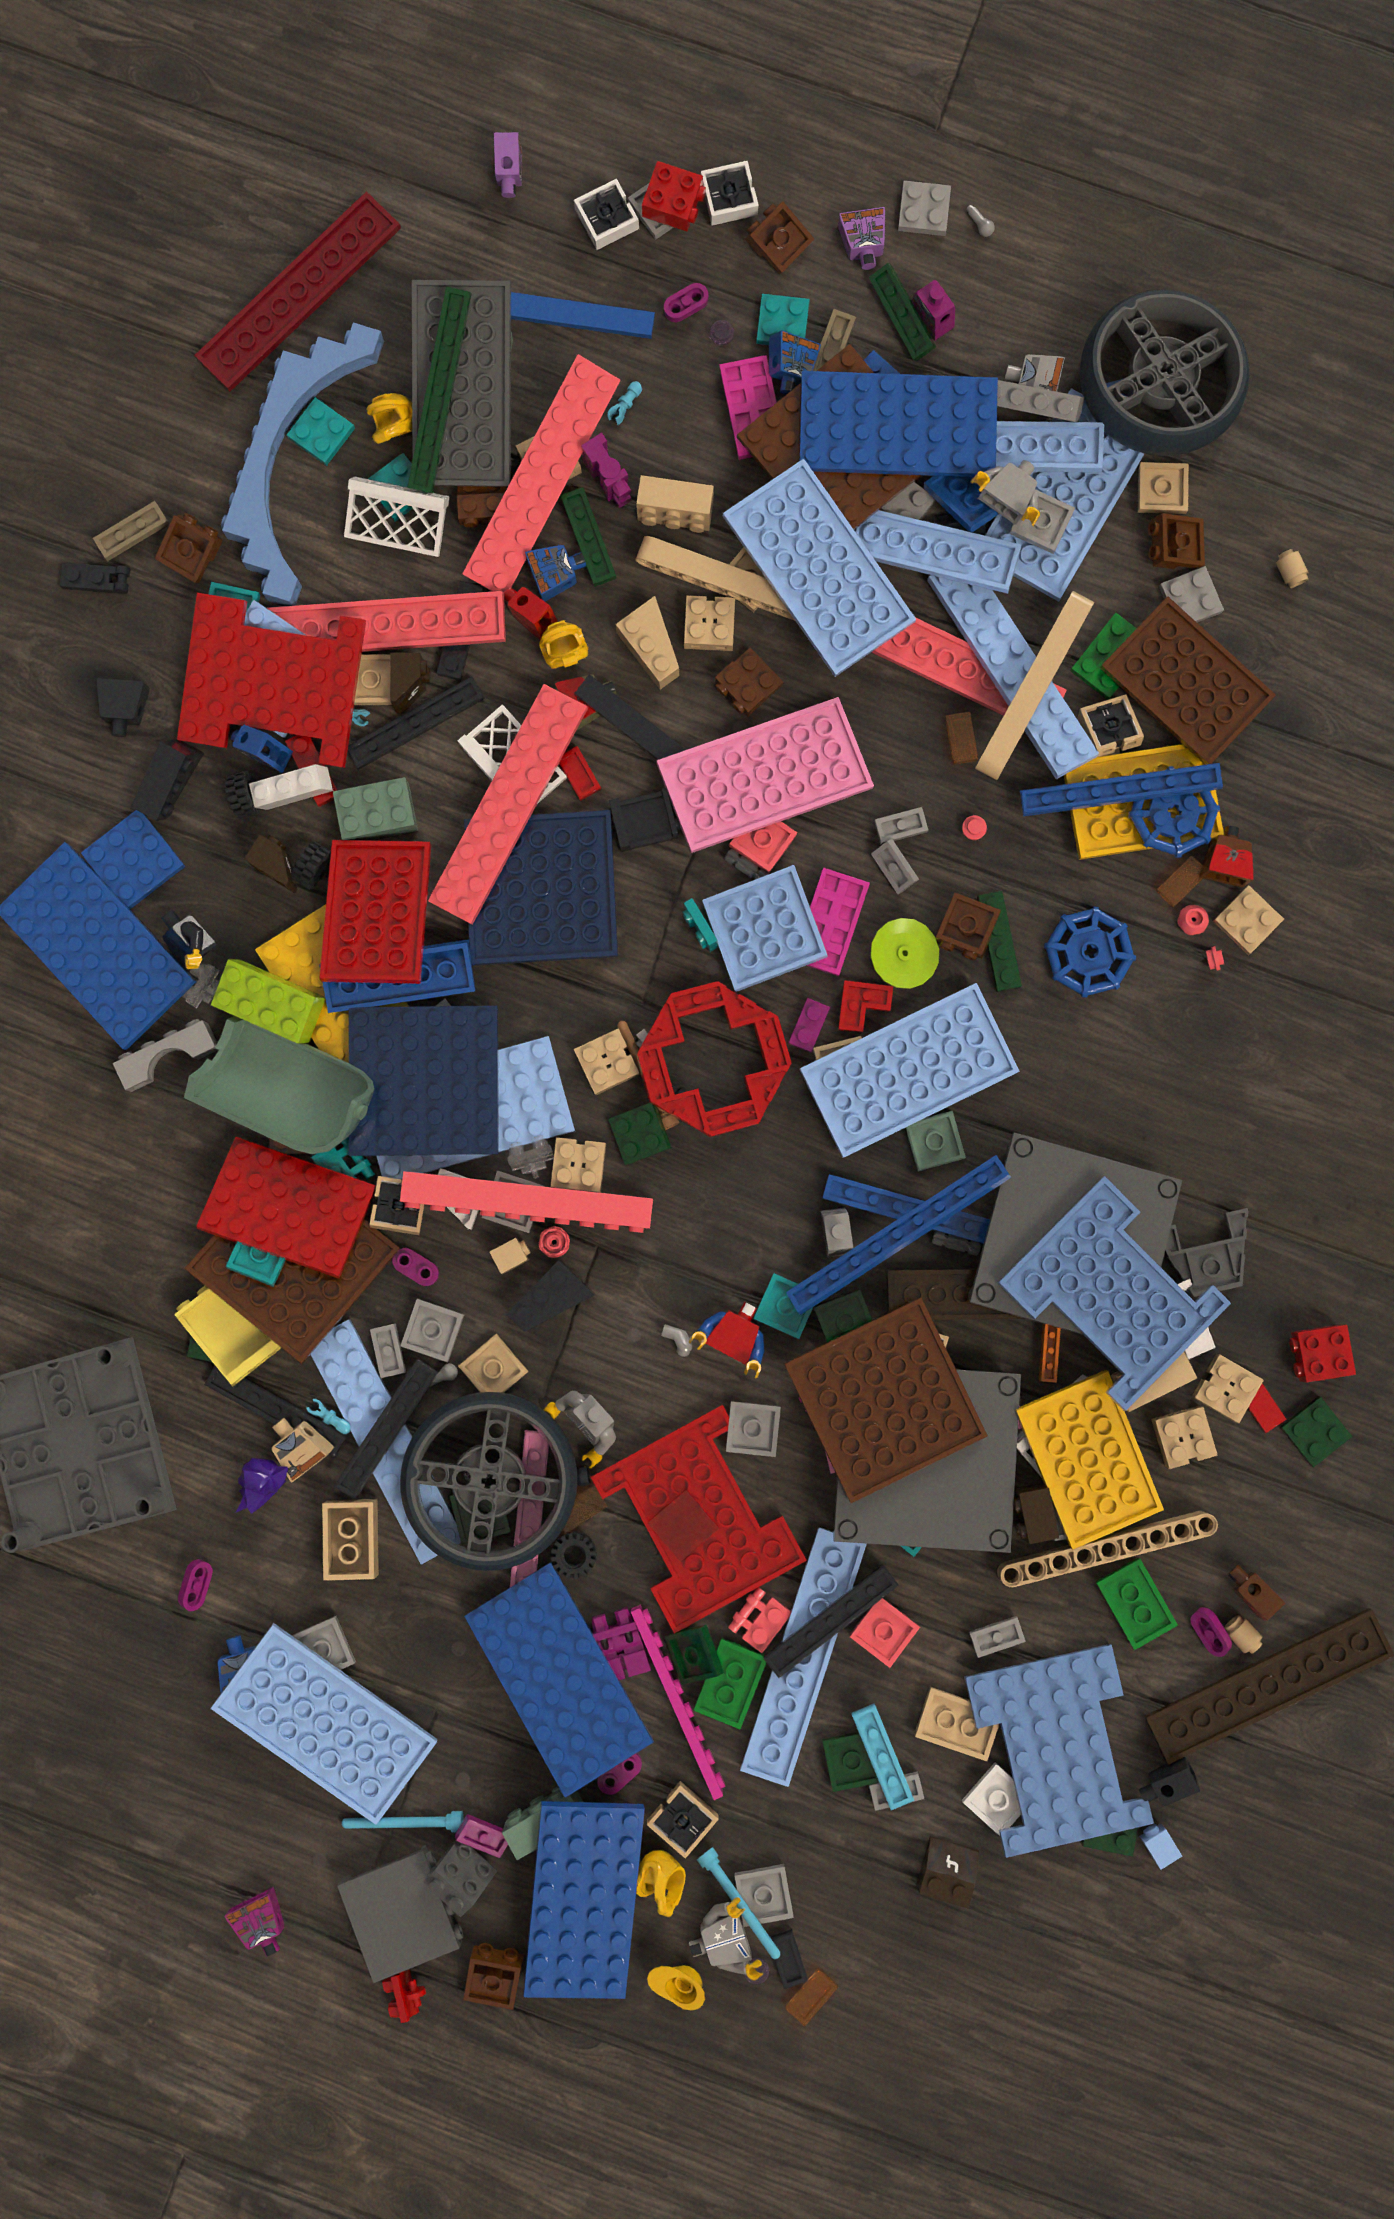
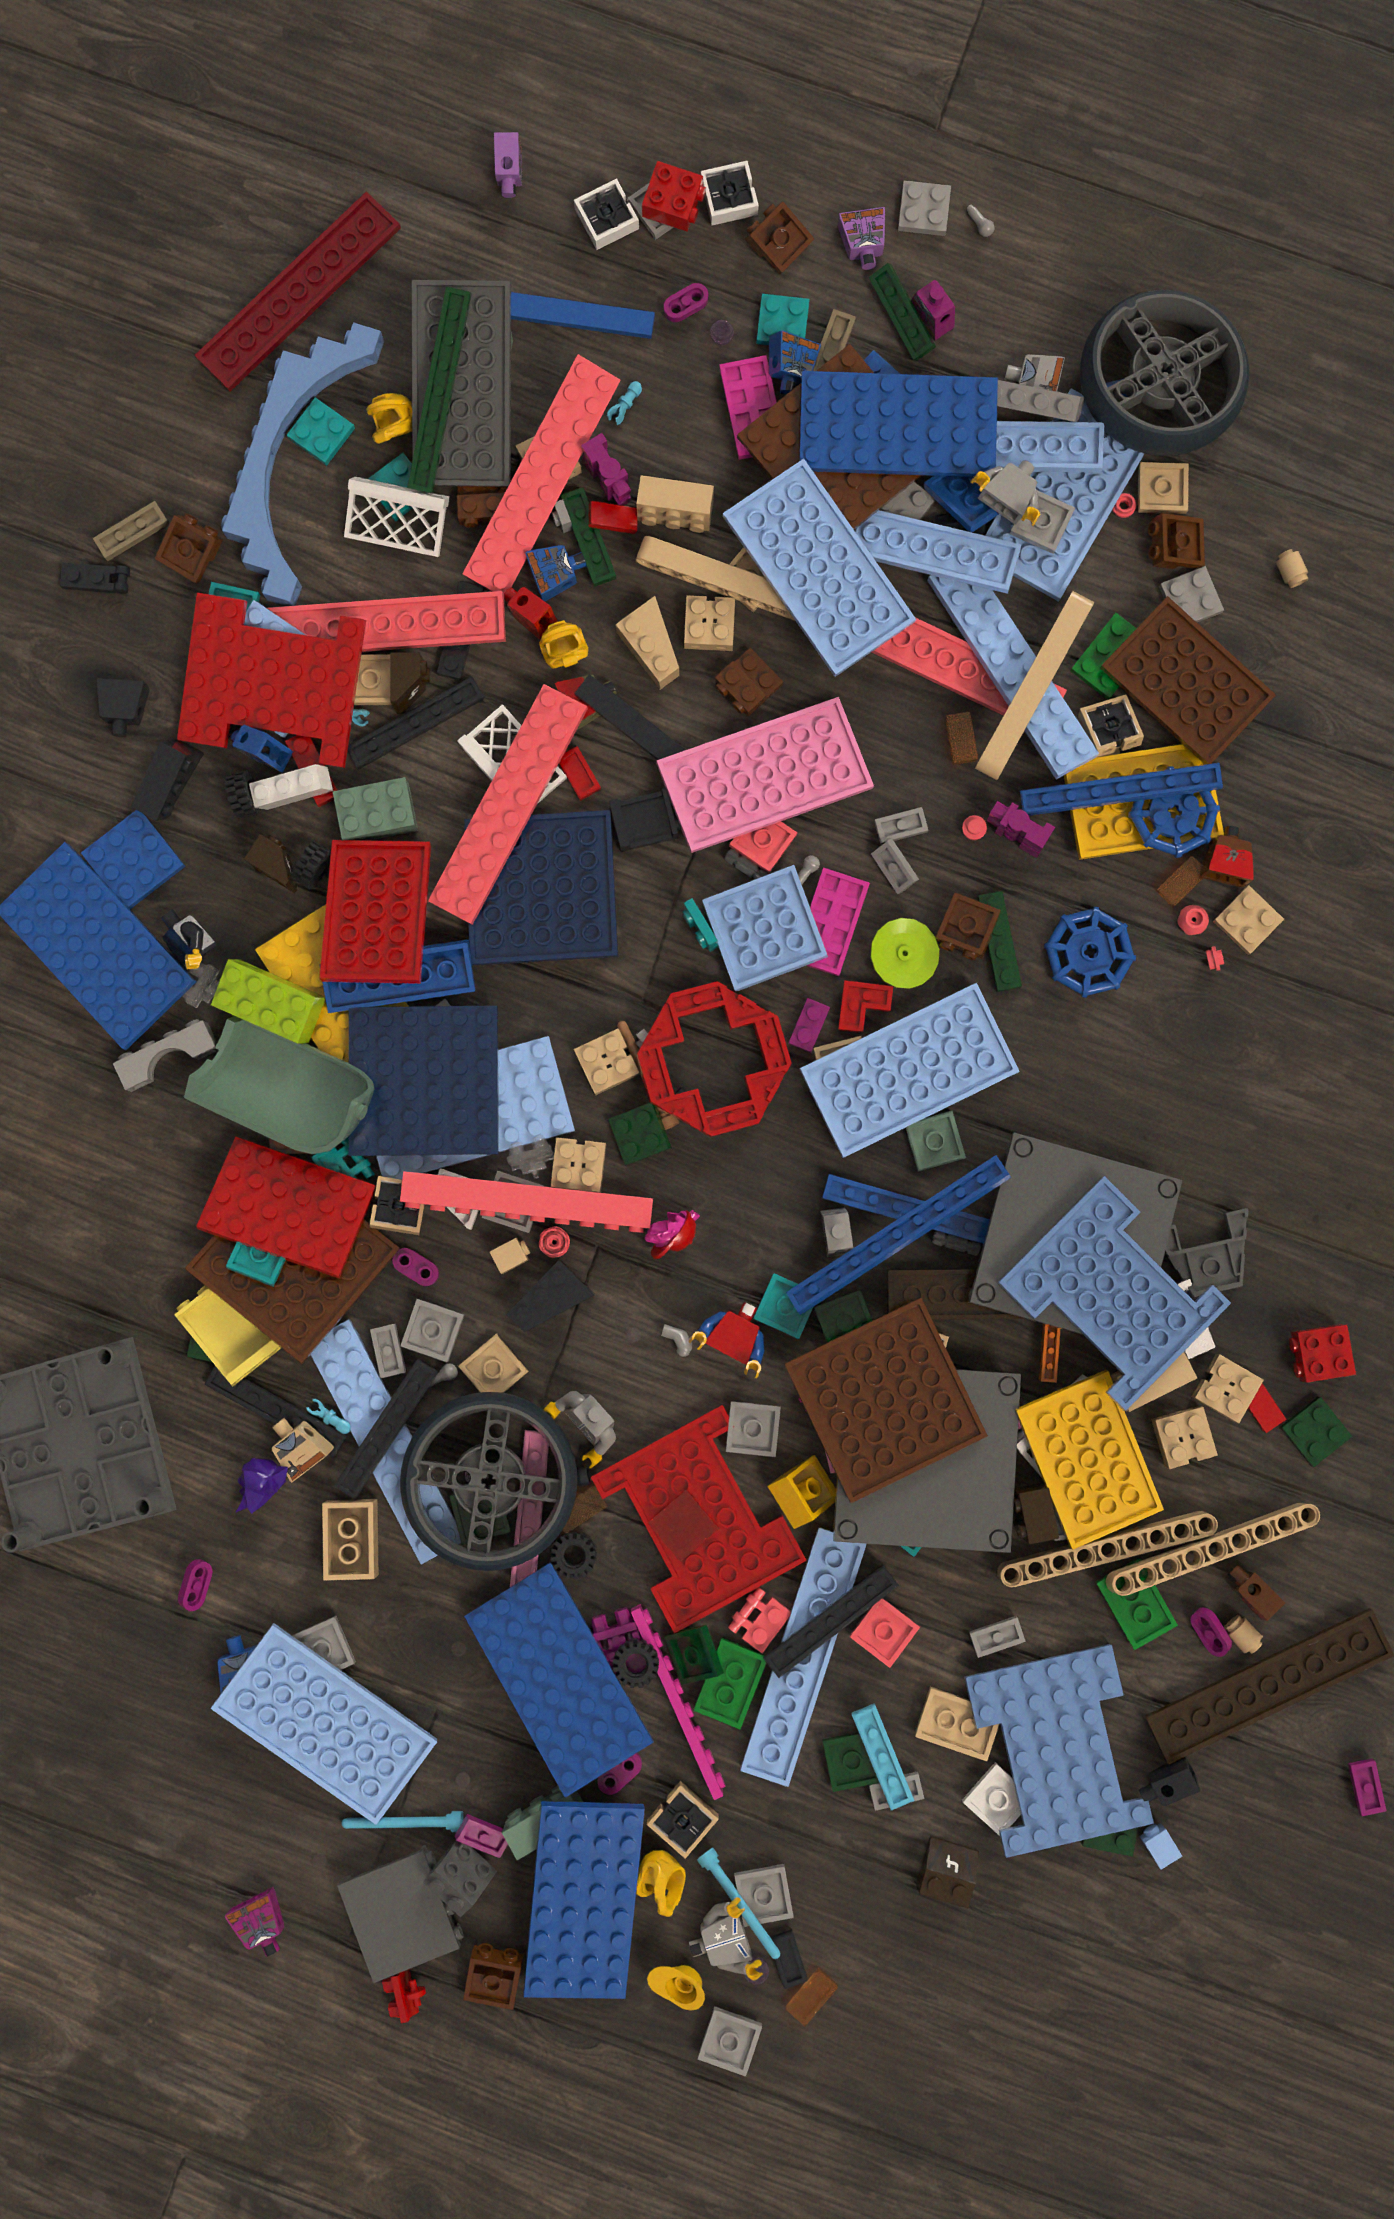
(561, 516): none -> light grey plate
(612, 517): none -> red tile
(636, 1647): none -> black tyre
(673, 1233): none -> hair
(729, 2041): none -> light grey plate
(804, 1492): none -> yellow slope
(810, 865): none -> light grey piece
(1018, 827): none -> magenta hips
(1131, 503): none -> coral plate
(1224, 1544): none -> tan beam
(1367, 1787): none -> magenta plate

